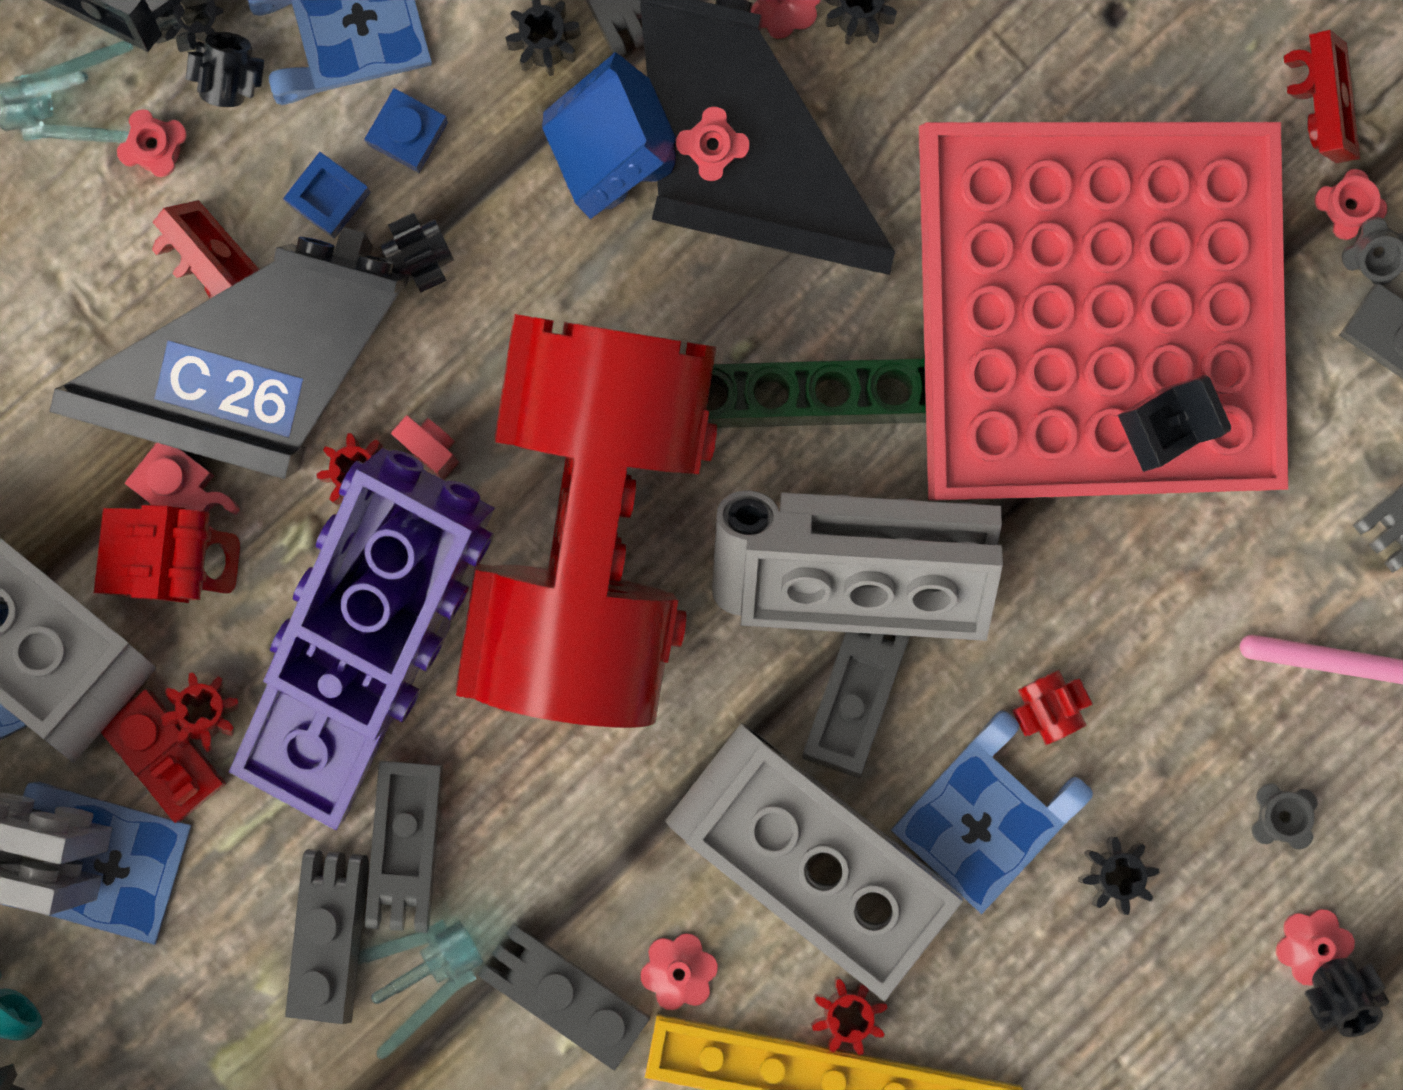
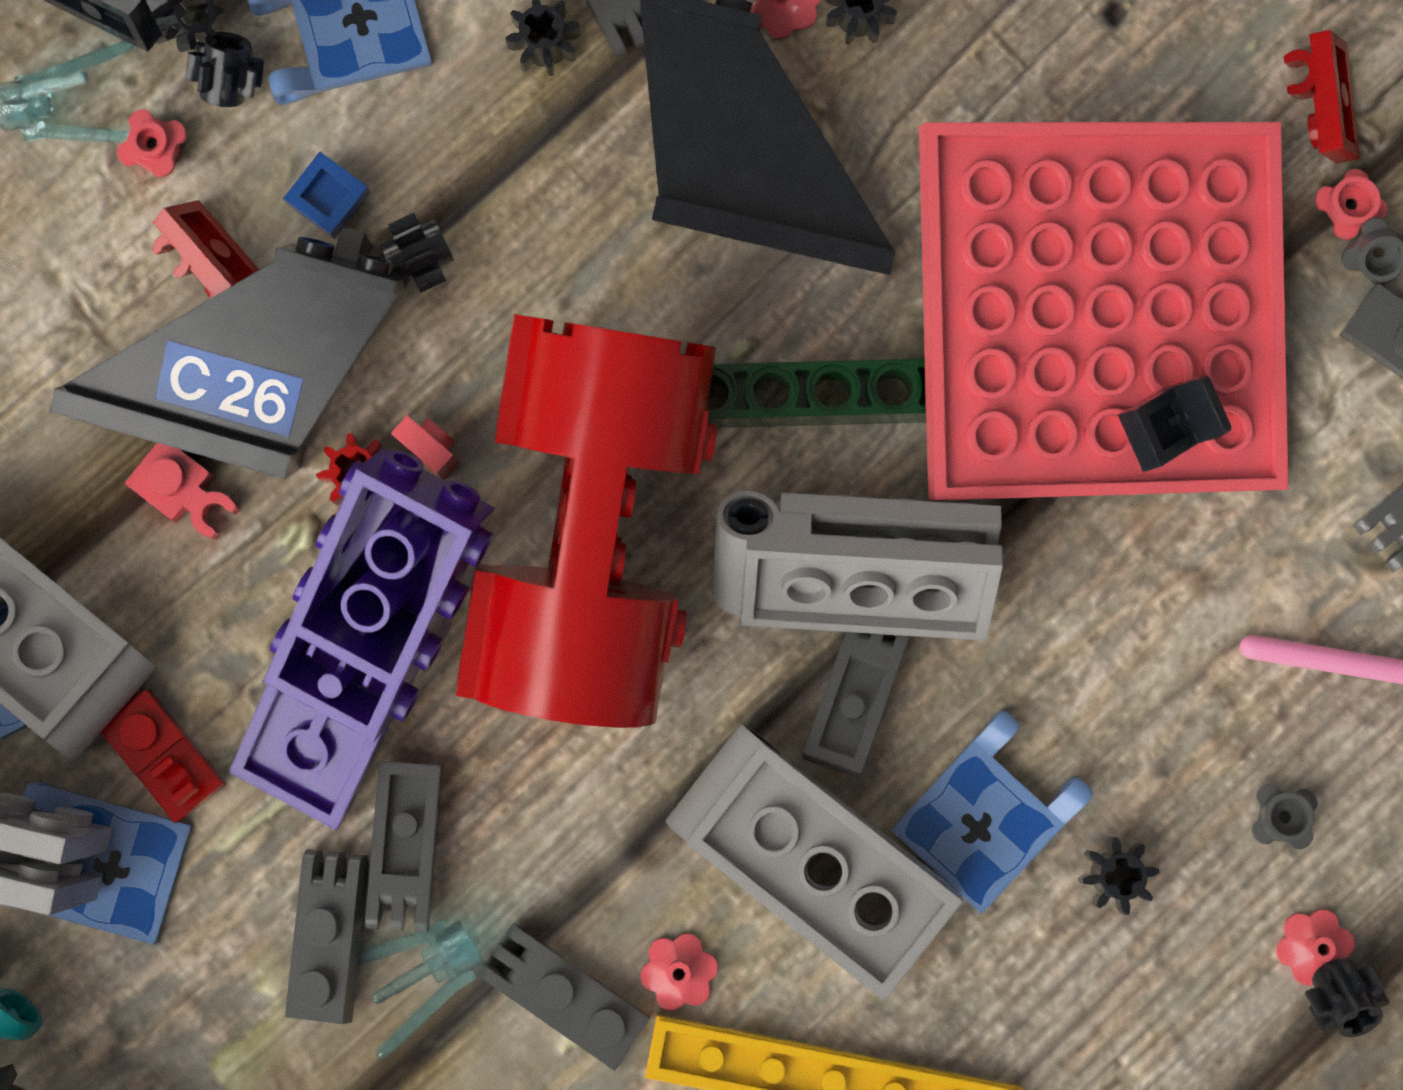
(161, 554): red piece -> none
(196, 695): red gear -> none
(406, 130): blue plate -> none
(609, 135): blue slope -> none
(694, 144): coral plate -> none
(853, 1032): red gear -> none
(1052, 707): red gear -> none

